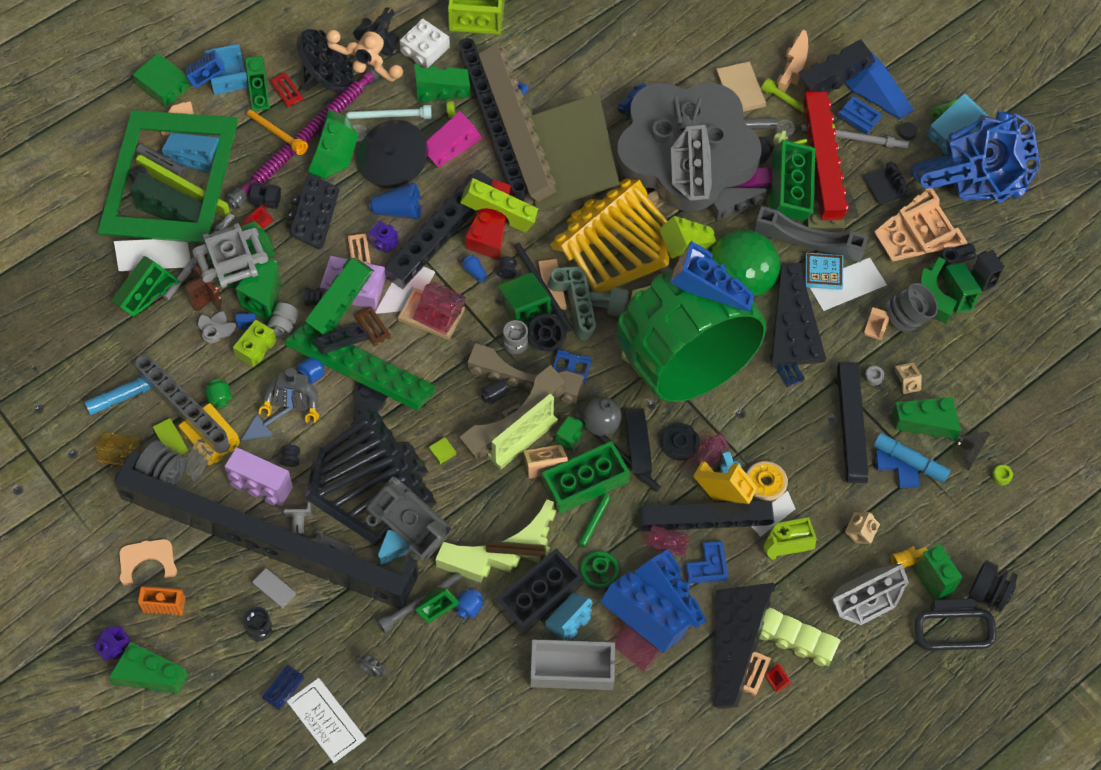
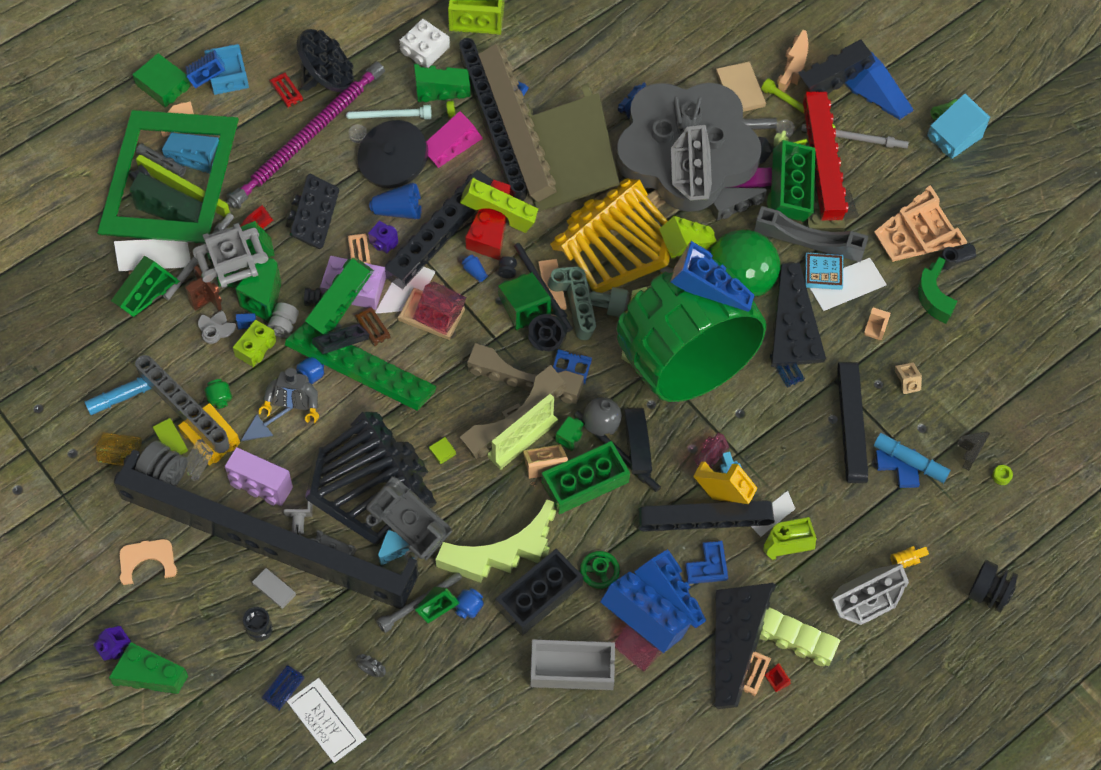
(161, 600): orange brick -> none
(257, 83): green slope -> none
(264, 195): black wheel -> none
(290, 455): black wheel -> none
(297, 145): light orange piece -> none
(333, 146): green wedge -> none
(368, 400): black wing -> none
(372, 40): wheel -> none
(495, 391): black brick -> none
(515, 337): light grey wheel -> none
(515, 548): dark brown axle -> none
(569, 617): medium azure slope -> none
(594, 520): green bar -> none
(664, 539): clear pink hinge -> none
(680, 442): black tile -> none
(772, 471): yellow wheel -> none
(860, 115): blue plate -> none
(862, 527): tan brick -> none
(874, 375): light grey tile -> none
(888, 184): black hinge -> none
(907, 131): black tile -> none
(912, 307): dark grey wheel -> none
(928, 416): green wedge -> none
(937, 573): green brick -> none
(954, 609): black bar -> none
(961, 287): green slope -> none
(968, 161): blue piece -> none
(987, 270): black brick -> none

